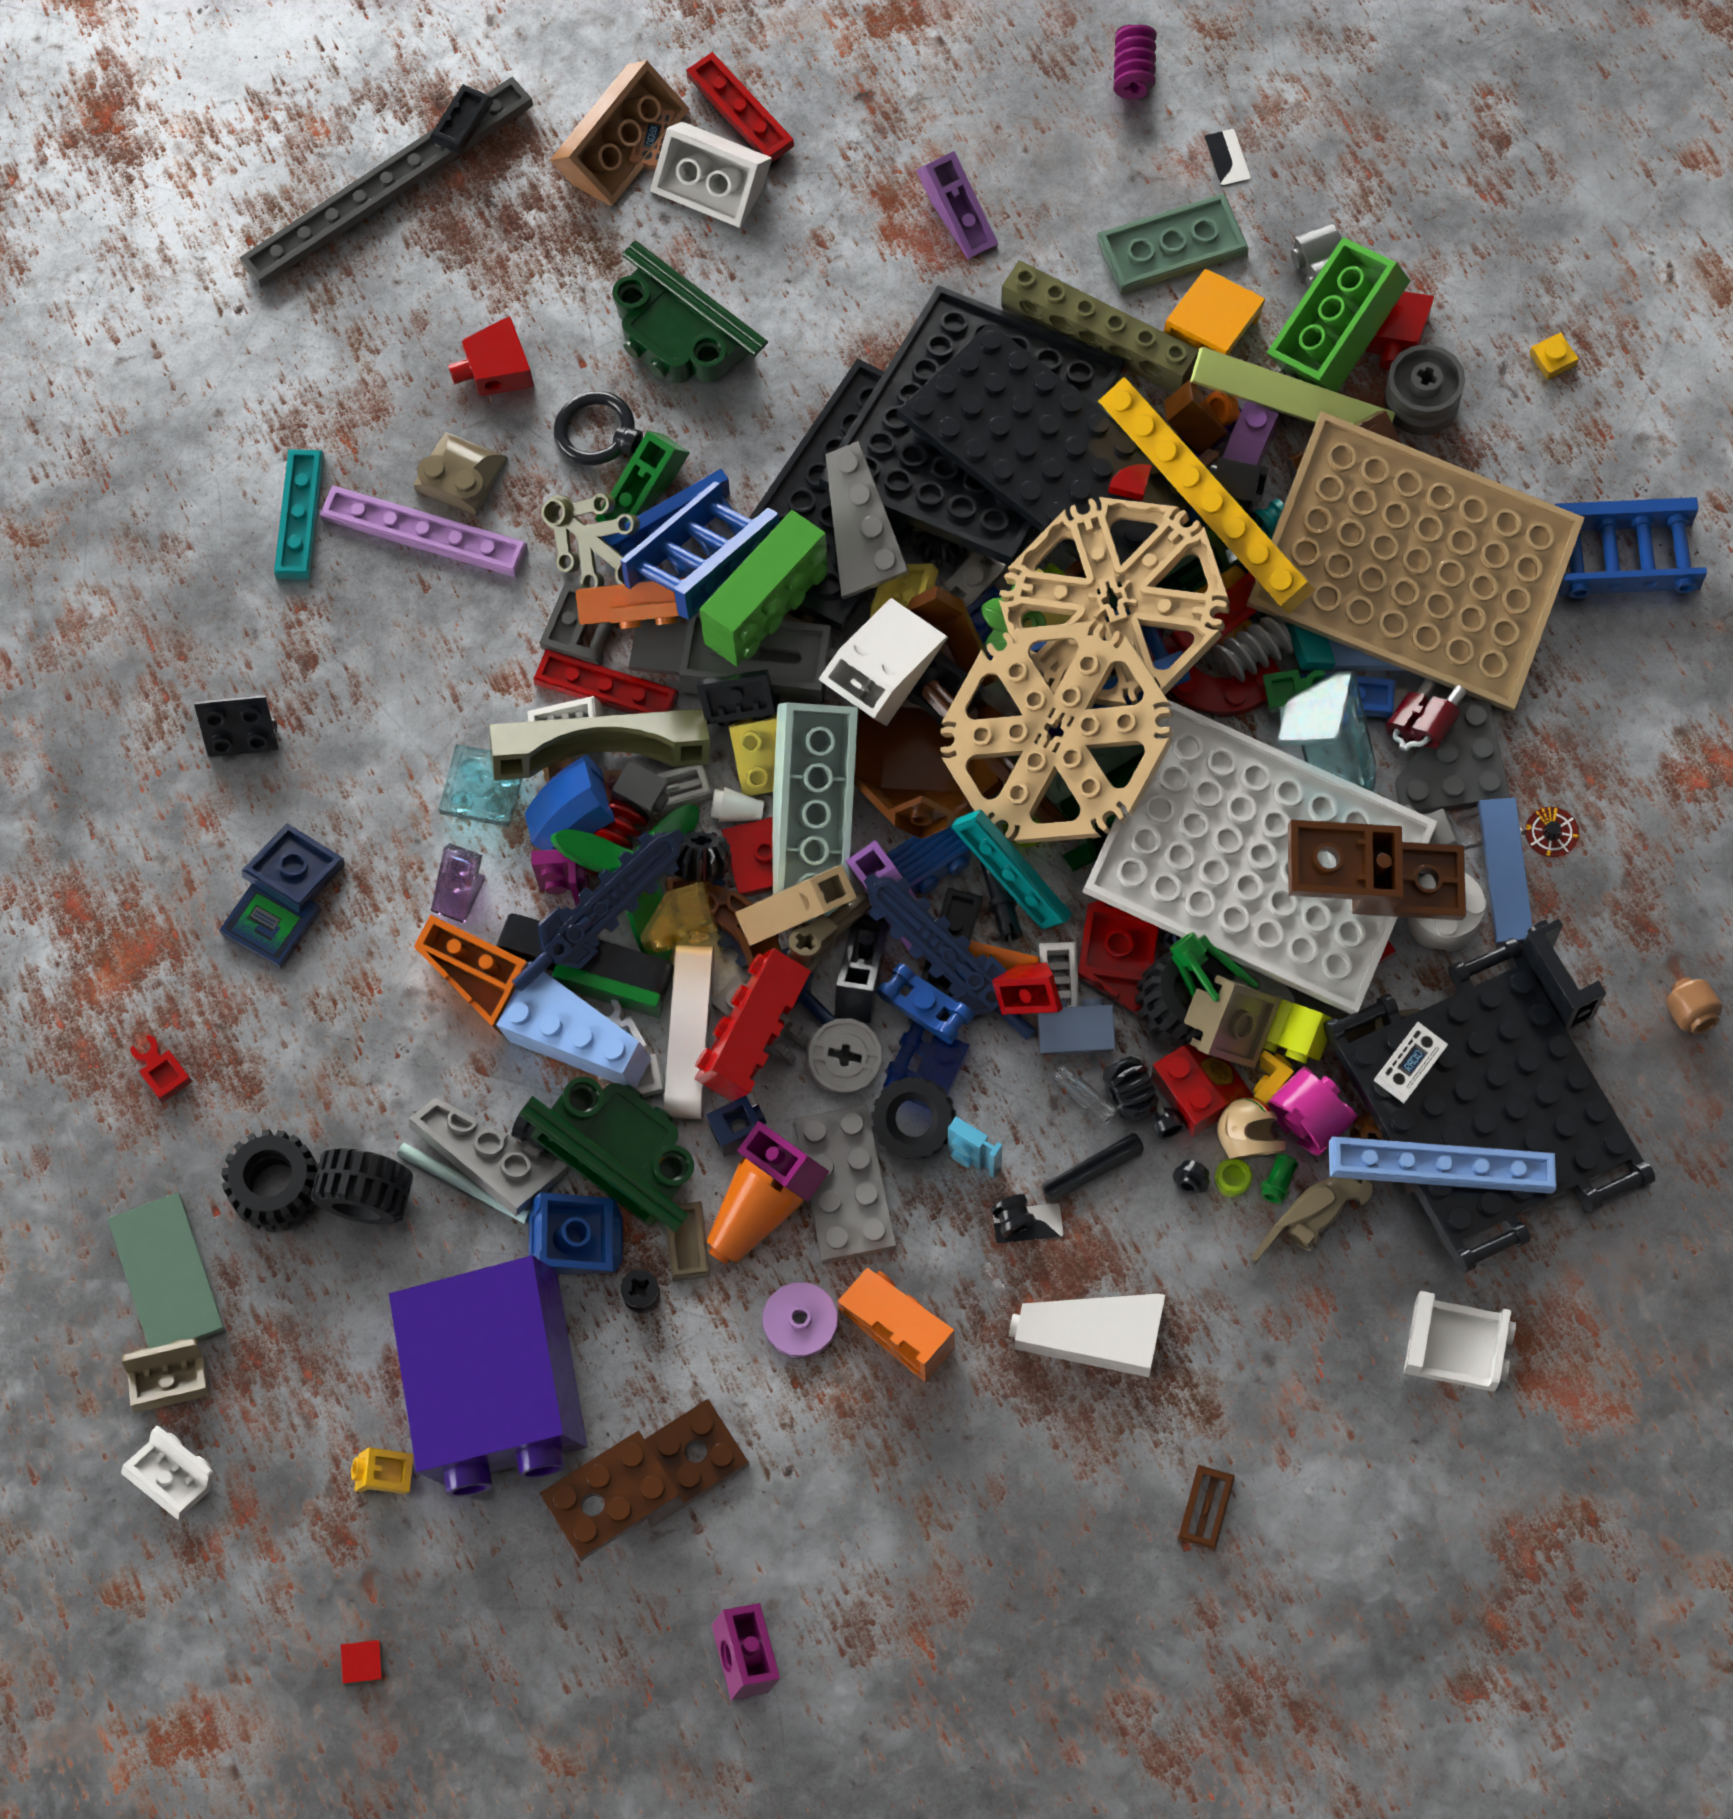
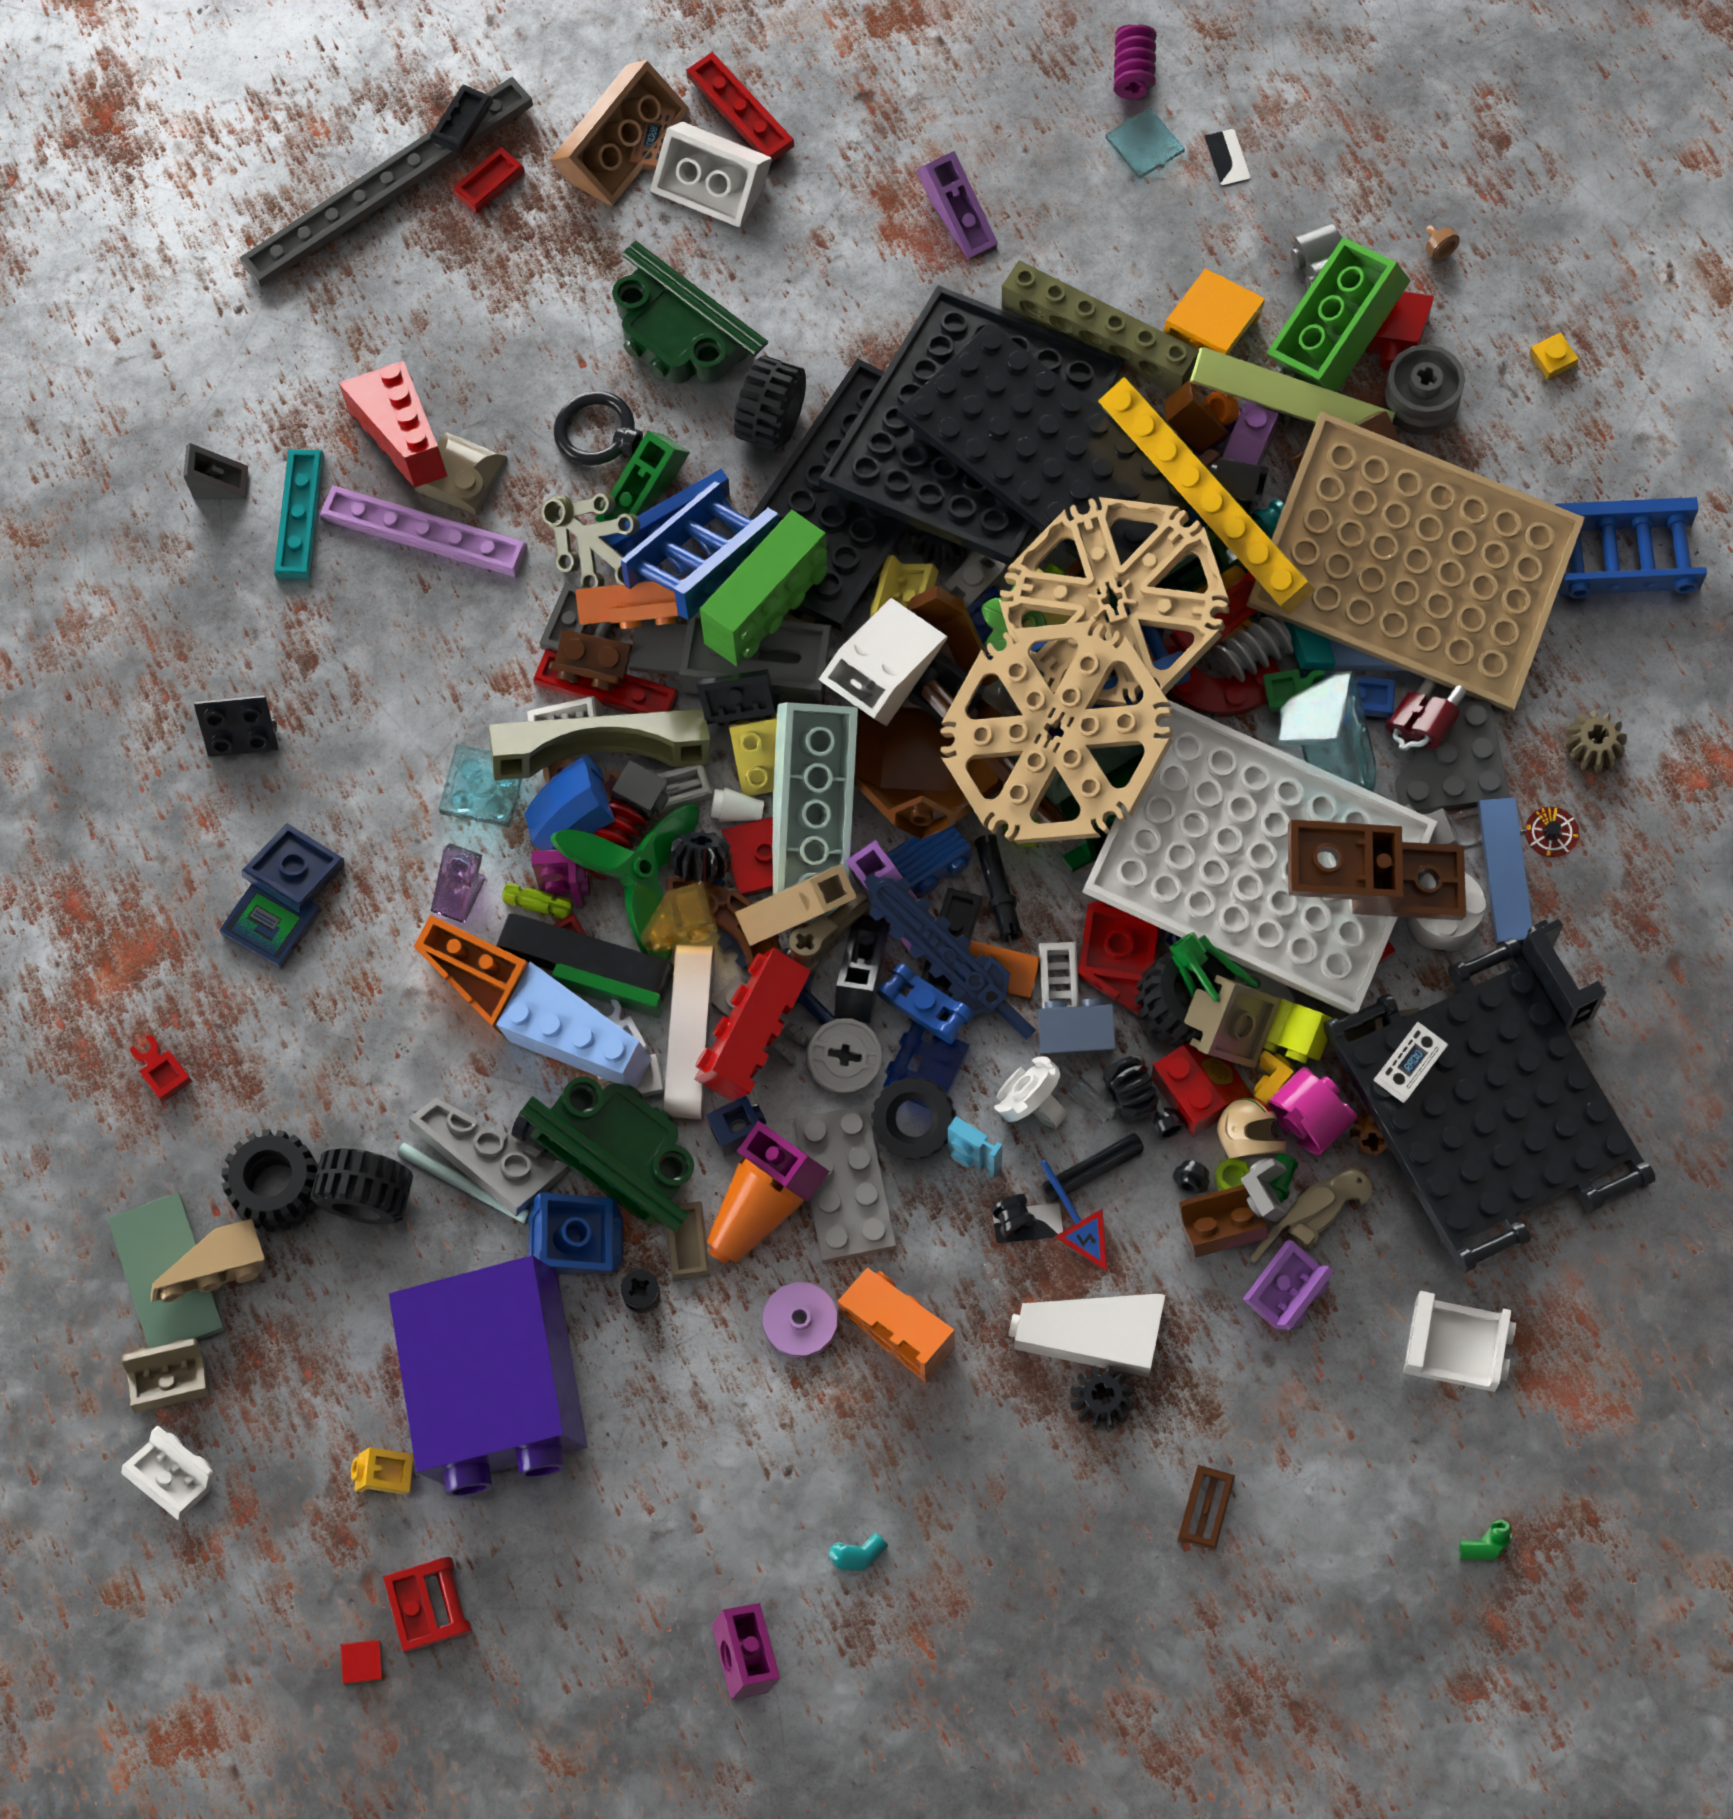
(214, 475): none -> dark grey slope
(220, 1257): none -> tan slope
(394, 417): none -> wedge
(414, 1609): none -> red plate
(488, 180): none -> red tile
(493, 360): red torso -> none
(537, 900): none -> lime axle
(571, 935): dark blue bar -> none
(591, 658): none -> reddish brown bracket
(644, 1479): reddish brown bracket -> none
(769, 403): none -> black tyre
(856, 1557): none -> teal arm
(862, 531): light grey wing -> none
(1011, 869): teal tile -> none
(1027, 990): red slope -> none
(1031, 1093): none -> white tile
(1087, 1234): none -> piece
(1093, 1408): none -> black gear
(1131, 481): red tile -> none
(1145, 143): none -> clear light blue piece
(1172, 243): sand green tile -> none
(1220, 1221): none -> reddish brown bracket
(1262, 1196): none -> light grey bracket
(1288, 1287): none -> medium lavender bracket
(1441, 243): none -> medium nougat tile
(1442, 1165): light blue tile -> none
(1491, 1544): none -> green arm
(1601, 730): none -> dark tan gear
(1694, 1005): medium nougat head -> none

